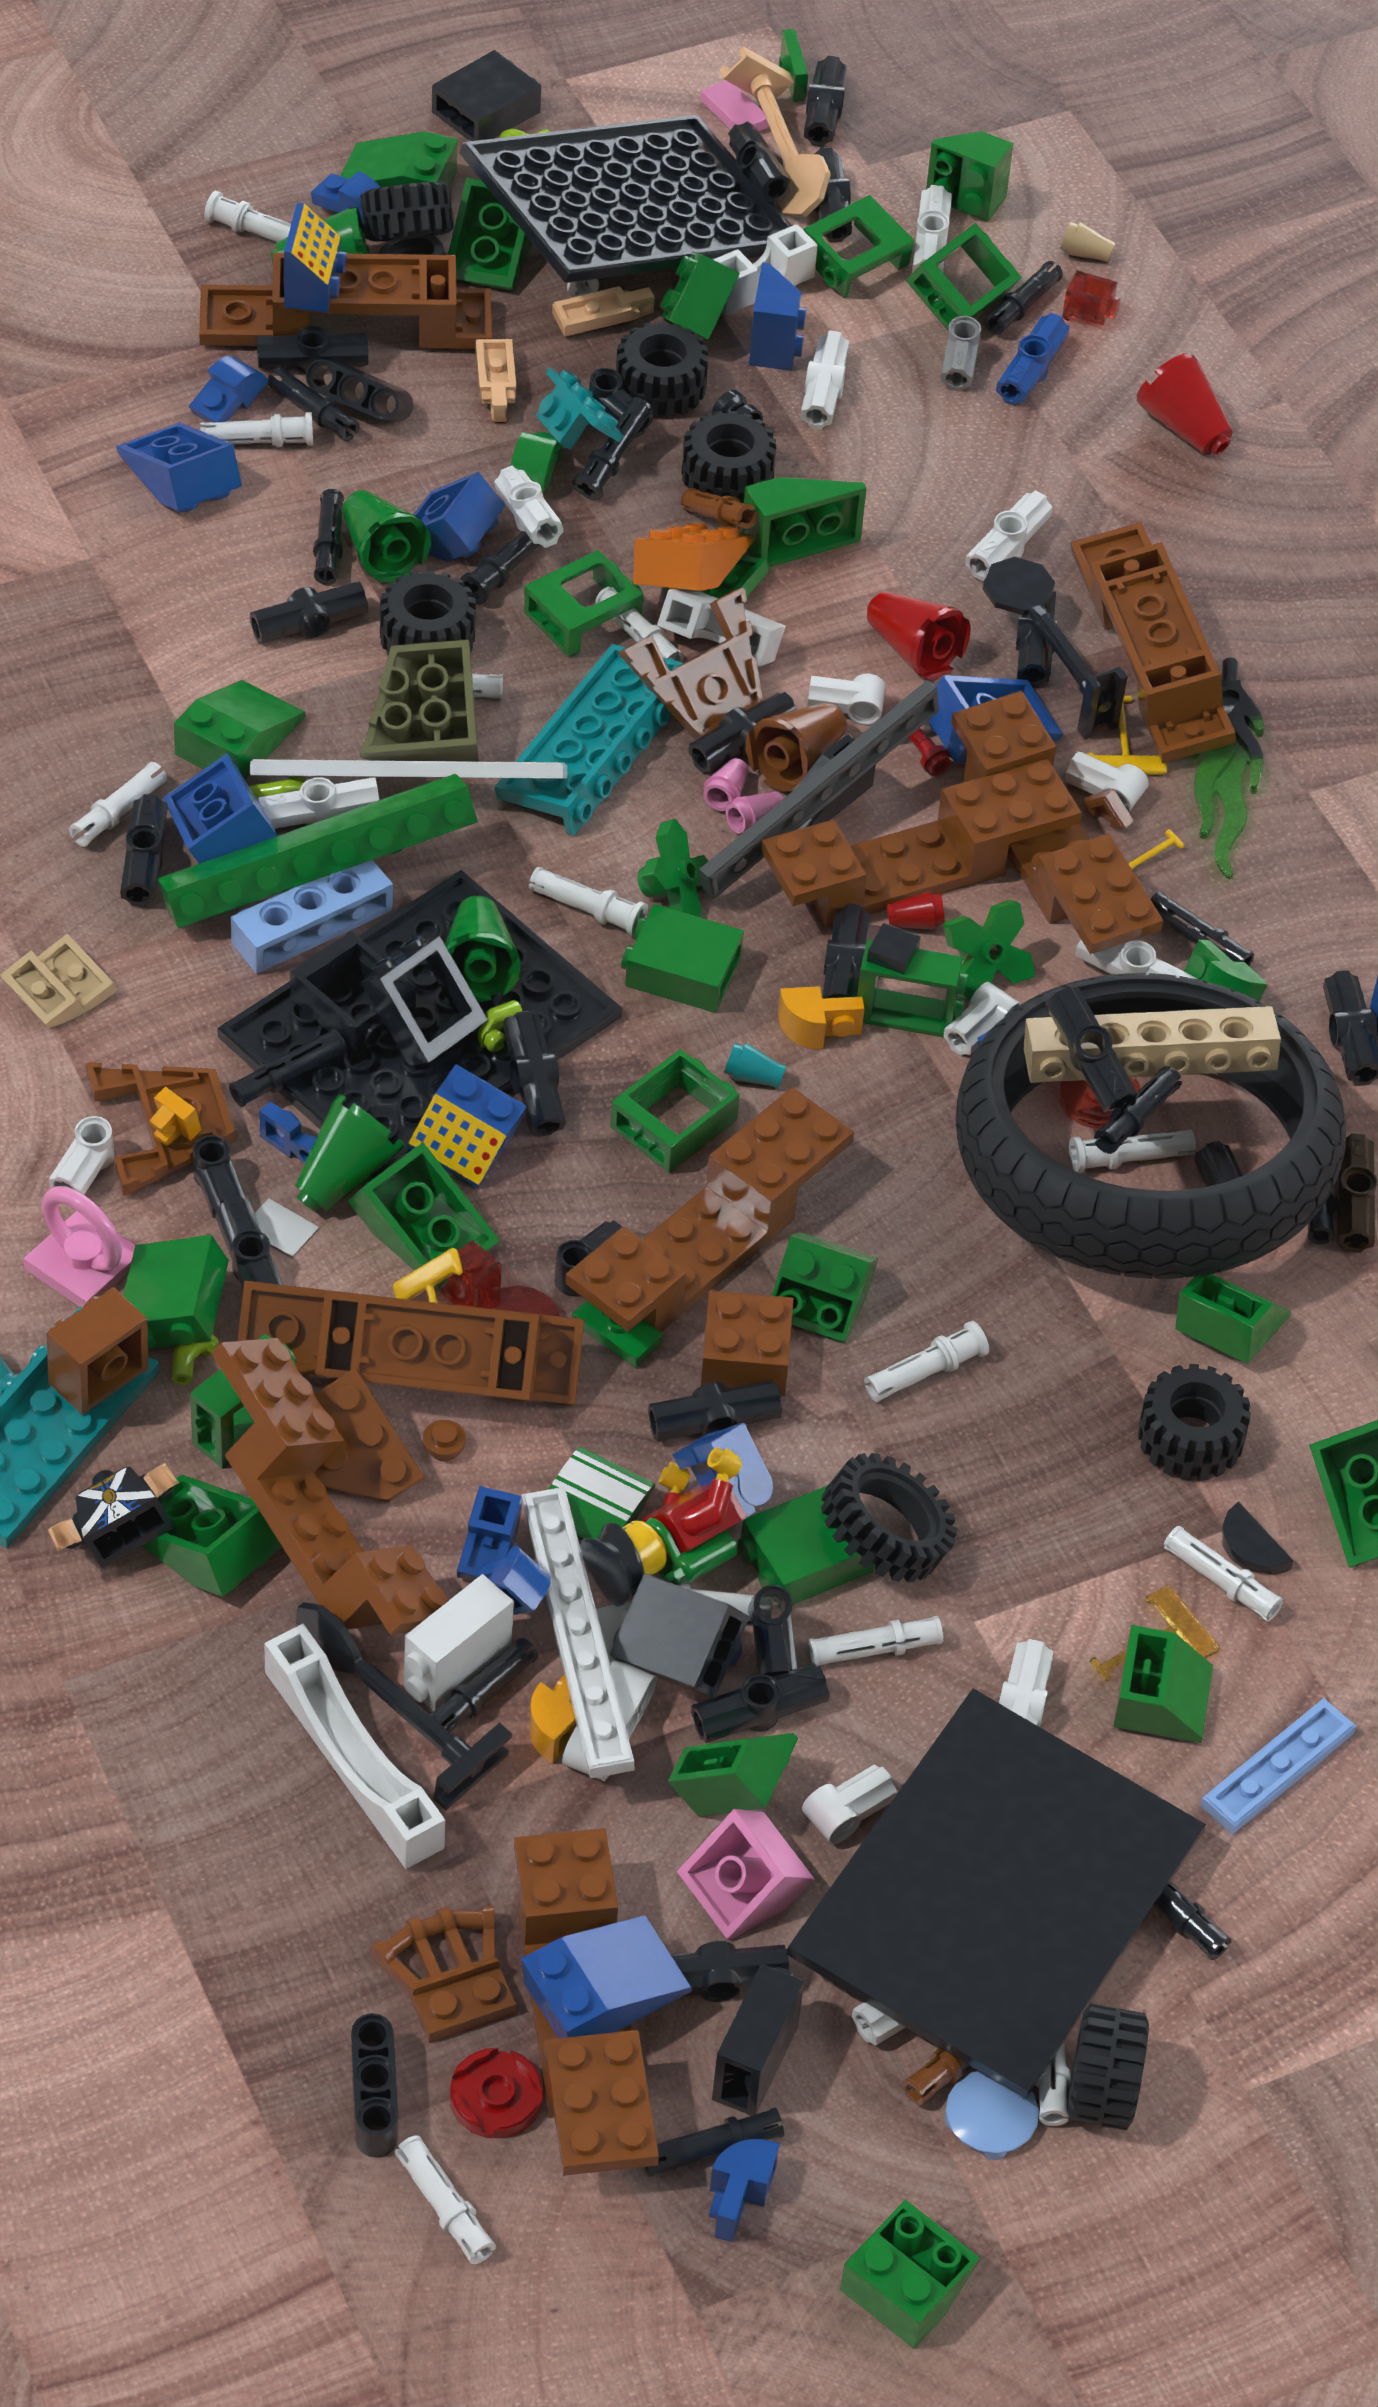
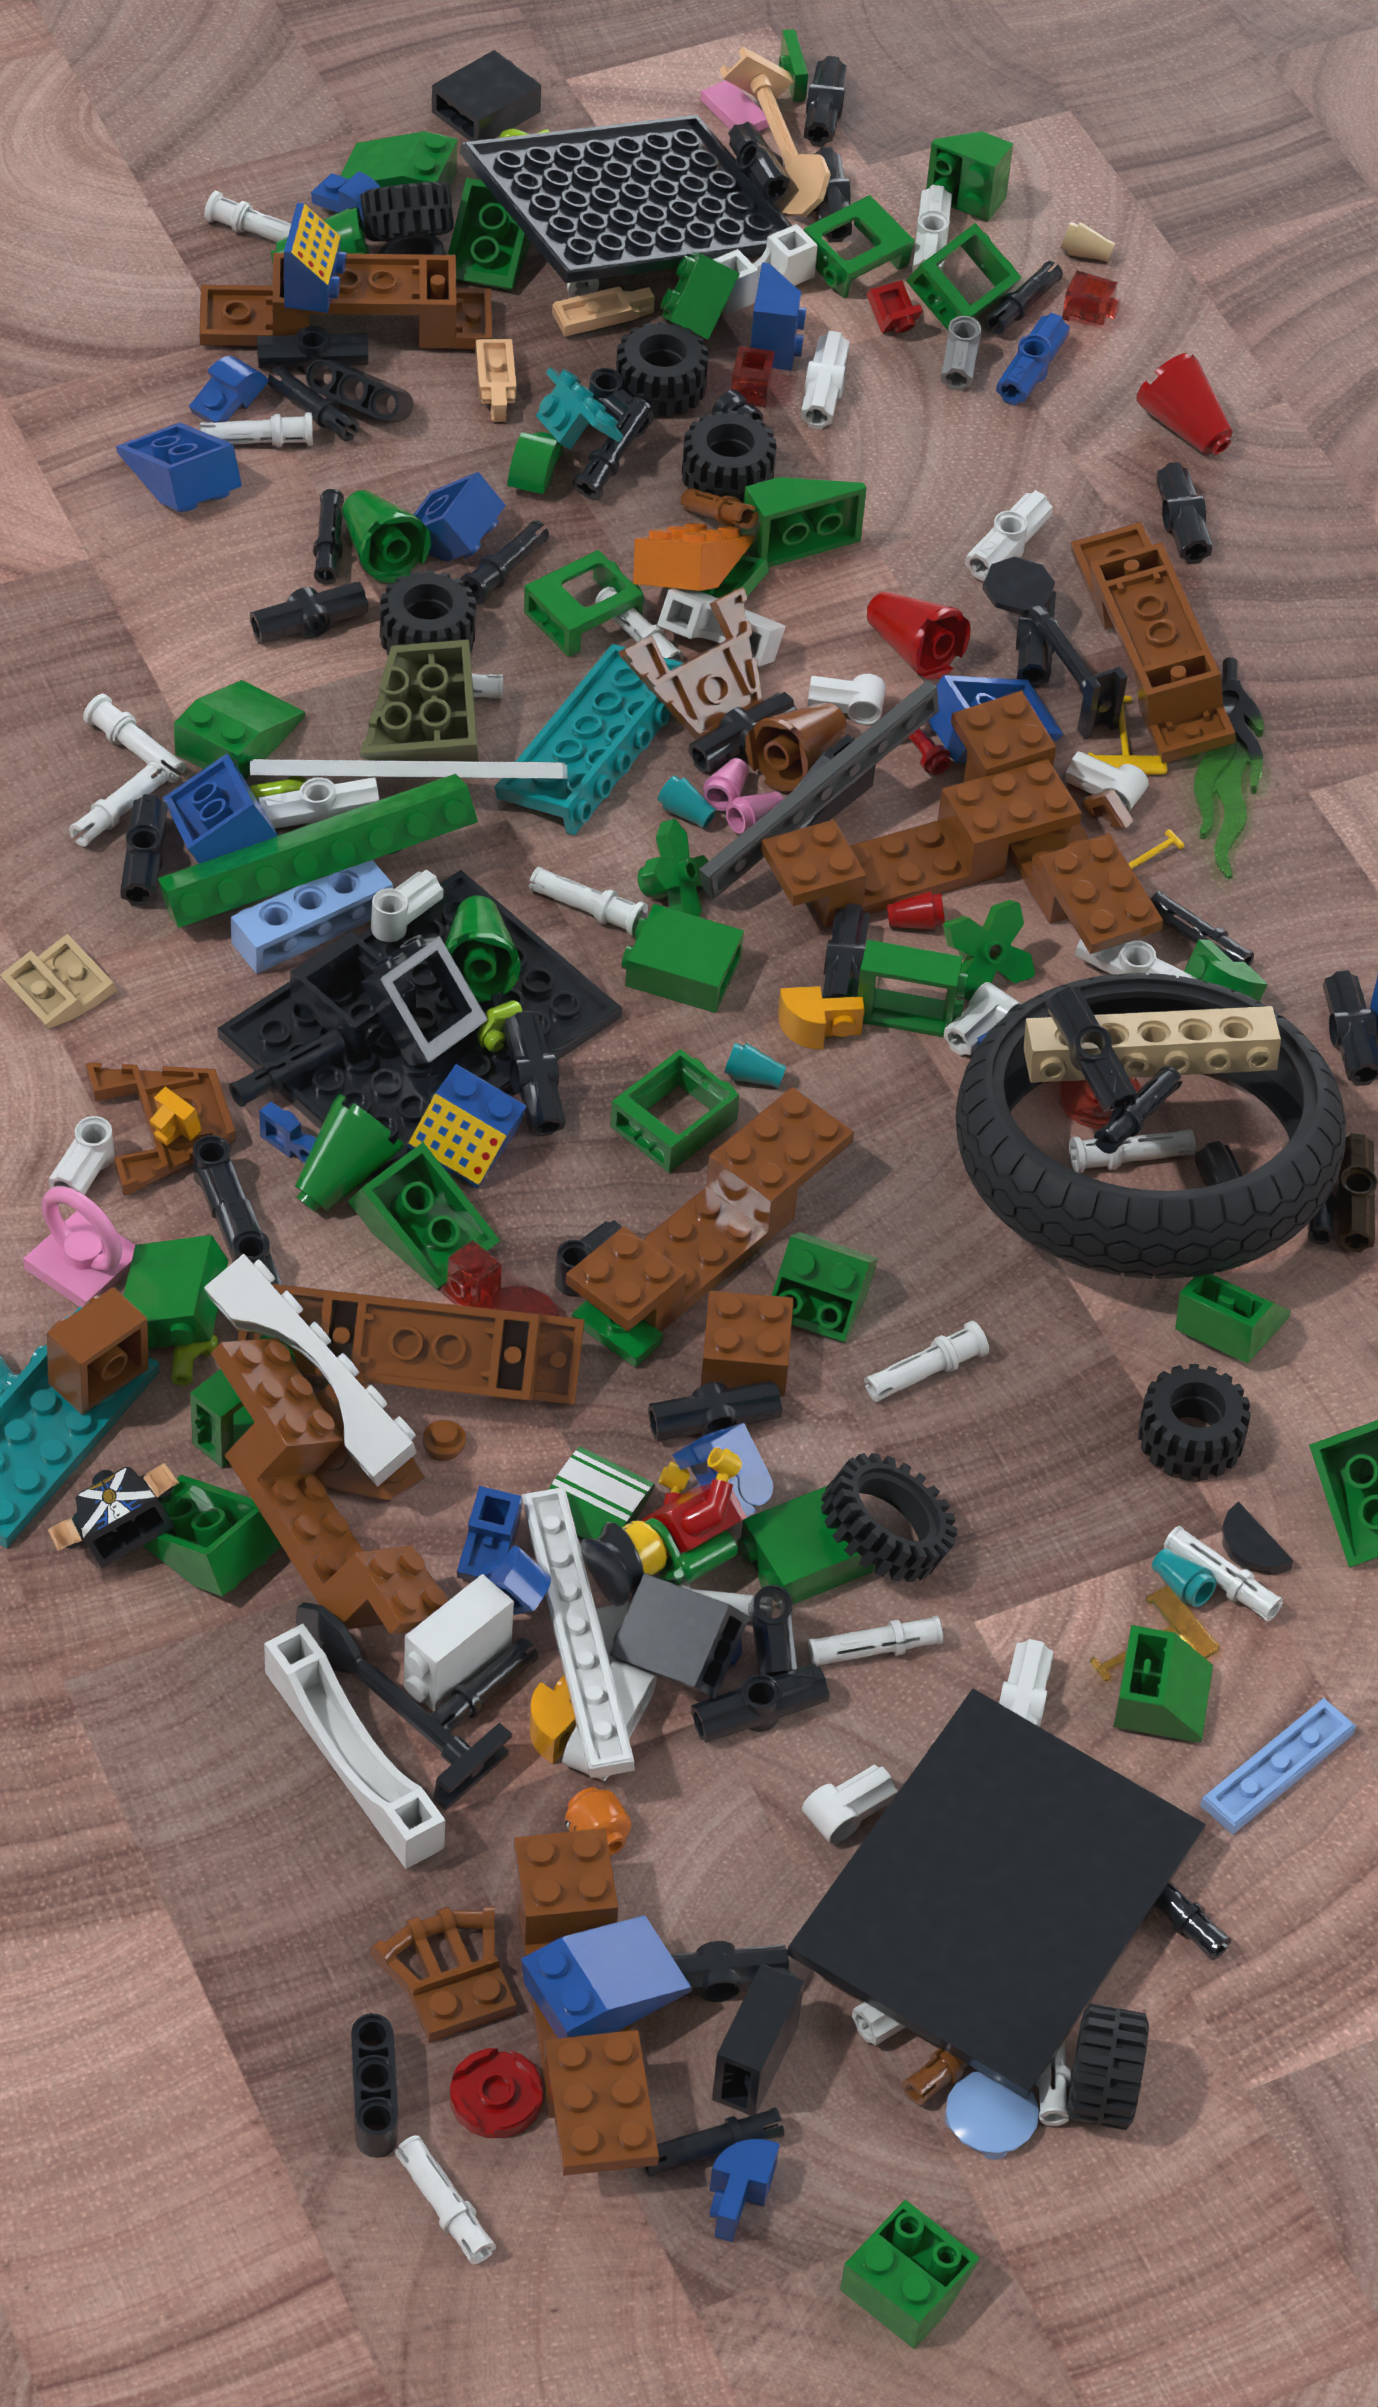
(122, 729): none -> white pin
(256, 1306): none -> white arch
(283, 1227): white sticker -> none
(399, 906): none -> white piece
(428, 1276): yellow piece -> none
(528, 506): white piece -> none
(599, 1809): none -> orange head
(686, 802): none -> teal cone
(731, 1773): green slope -> none
(744, 1873): bright pink slope -> none
(753, 374): none -> clear red brick
(893, 307): none -> red bracket
(893, 948): black tile -> none
(1184, 513): none -> black piece
(1187, 1579): none -> teal cone

